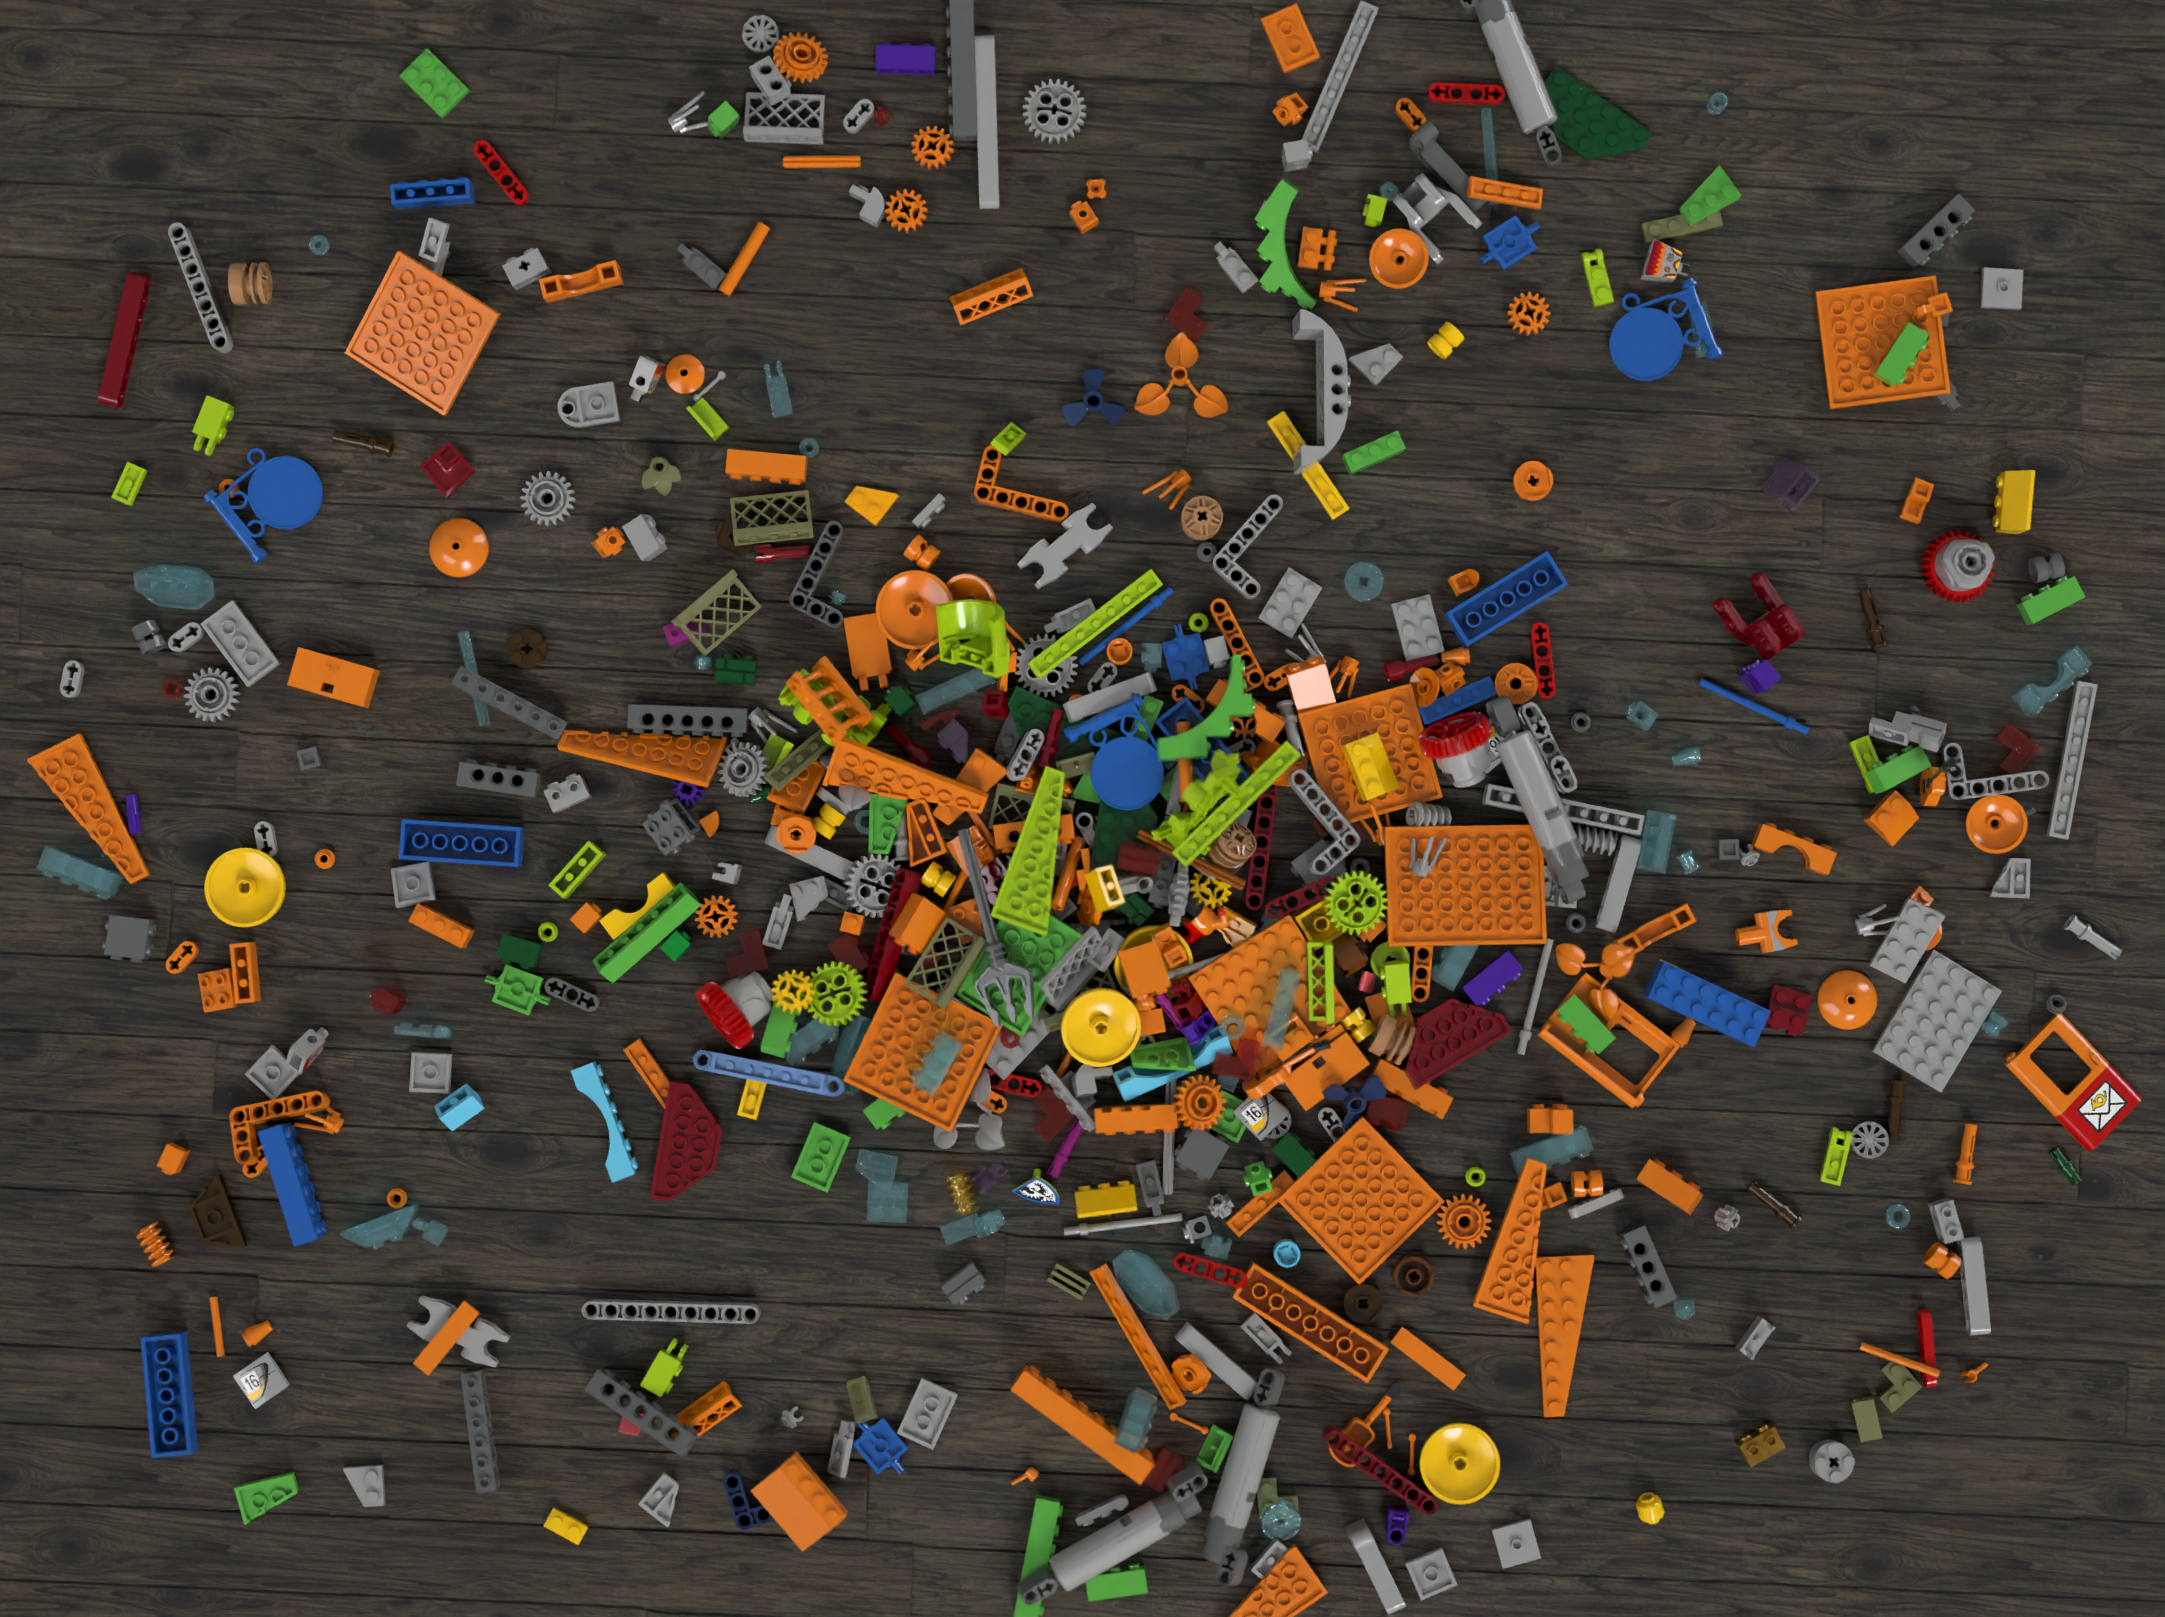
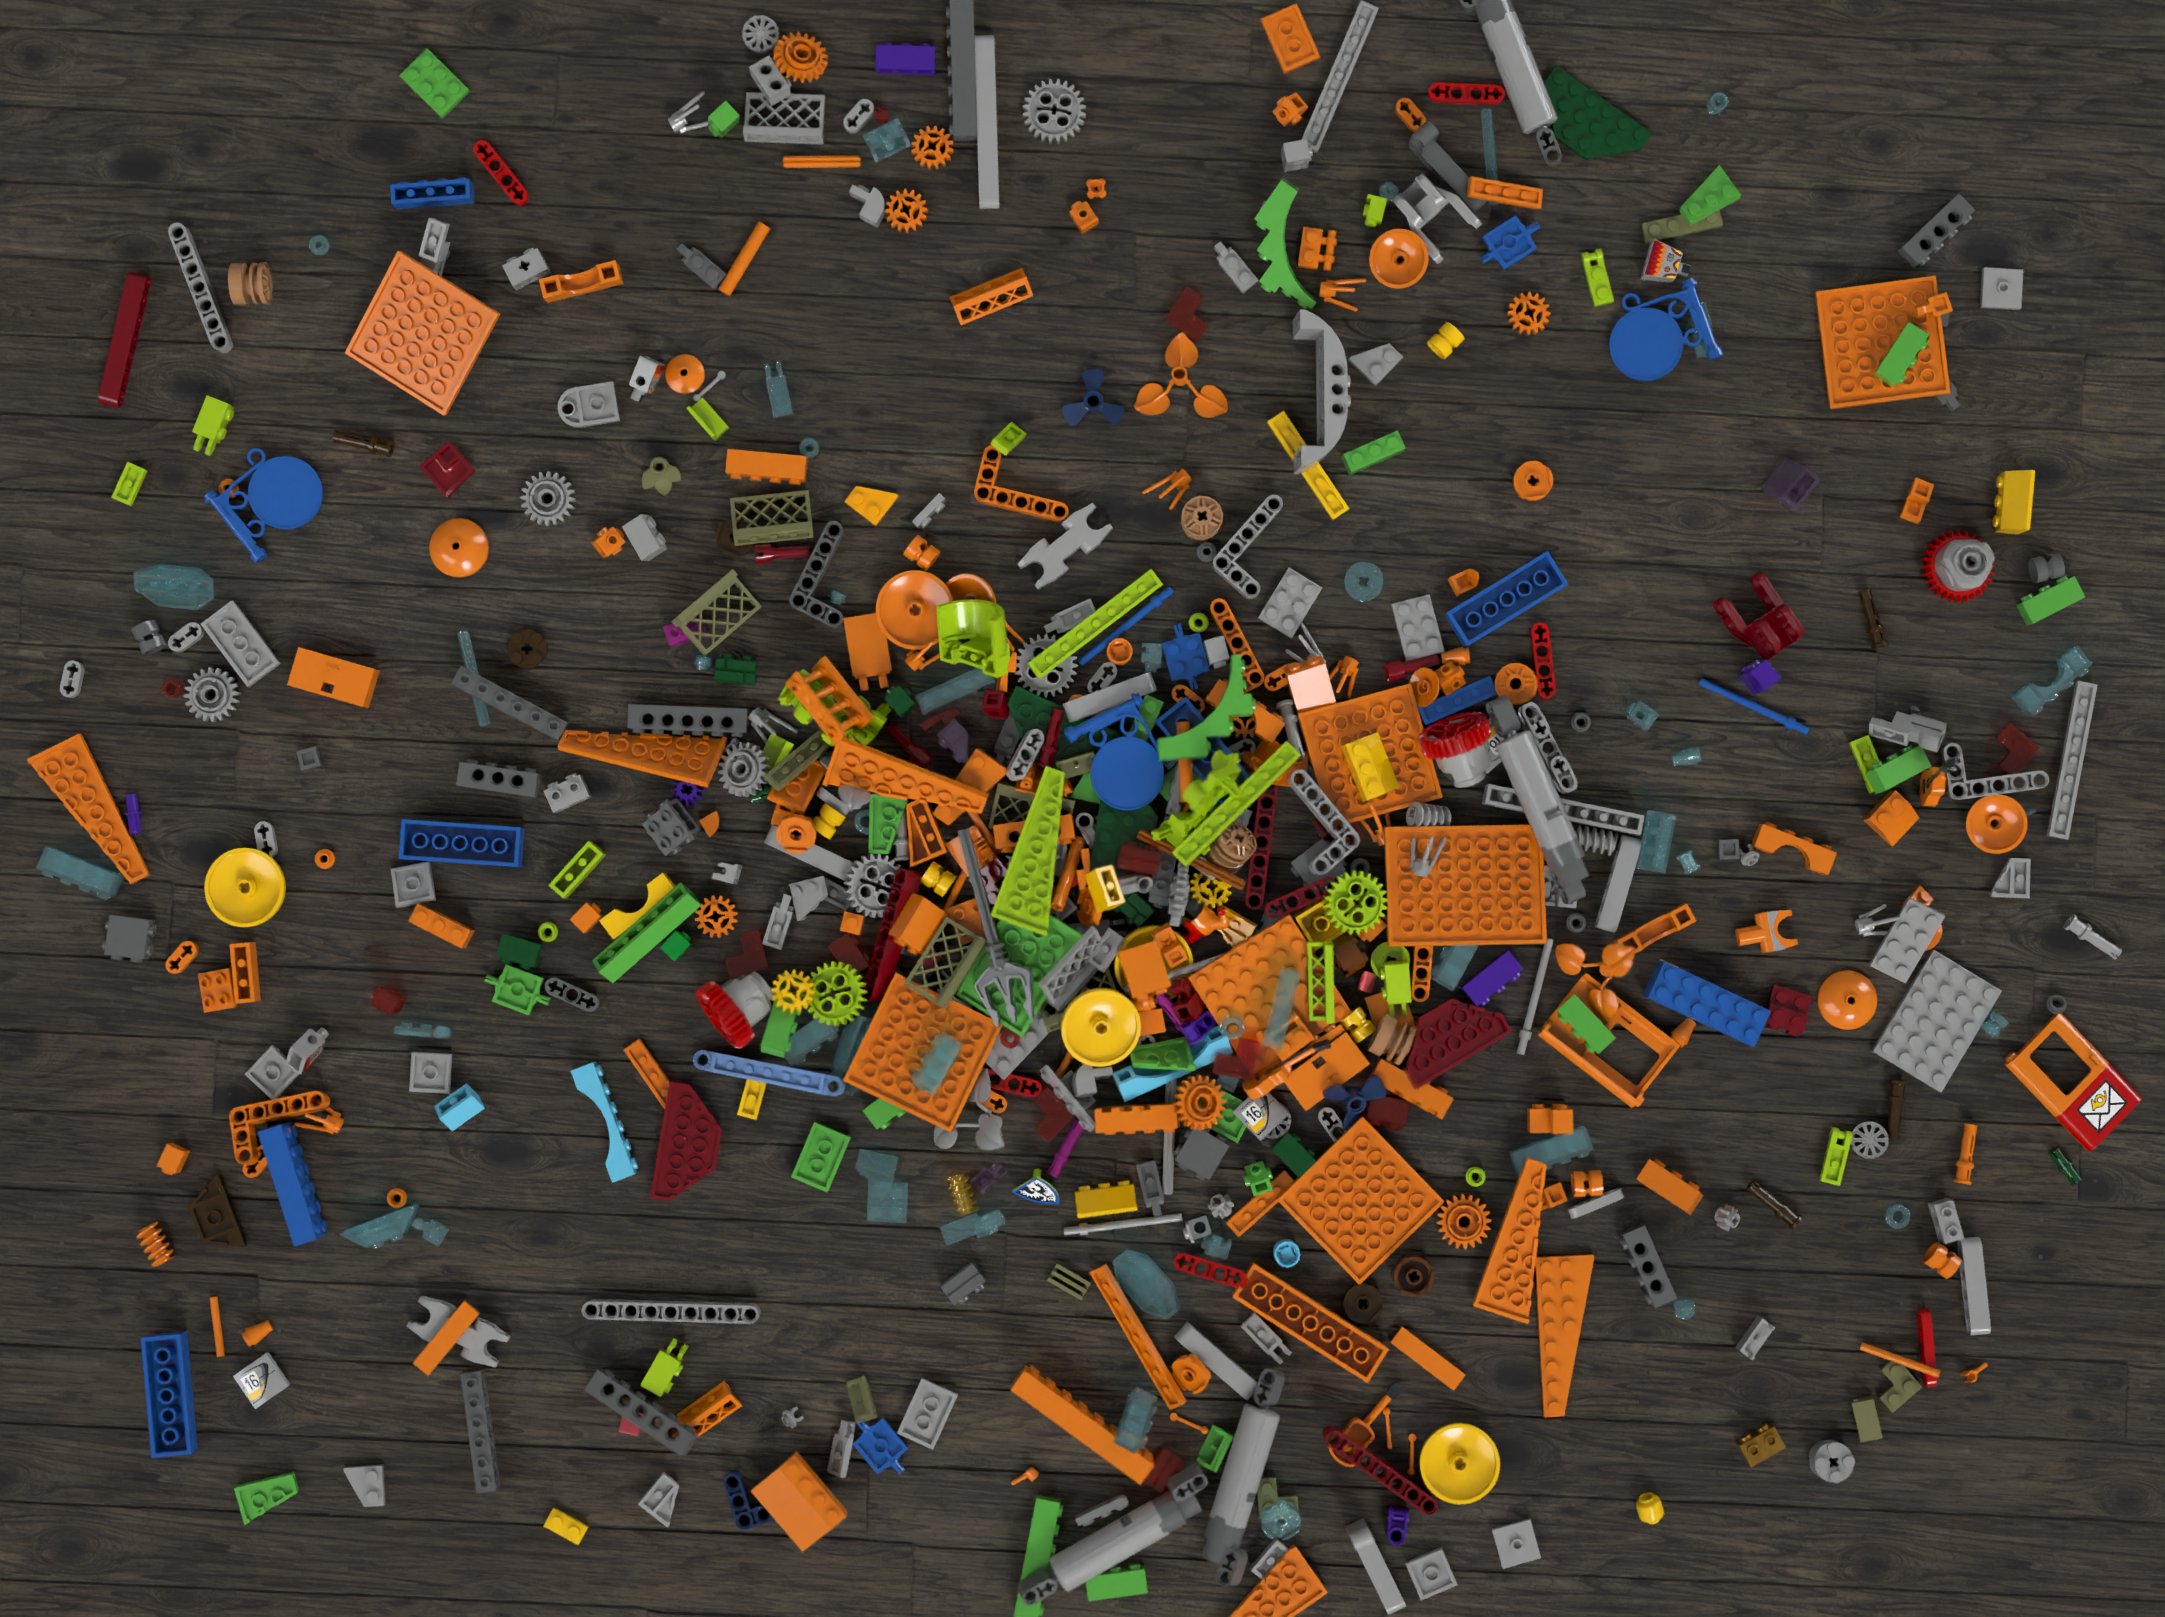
(886, 140): none -> clear light blue brick

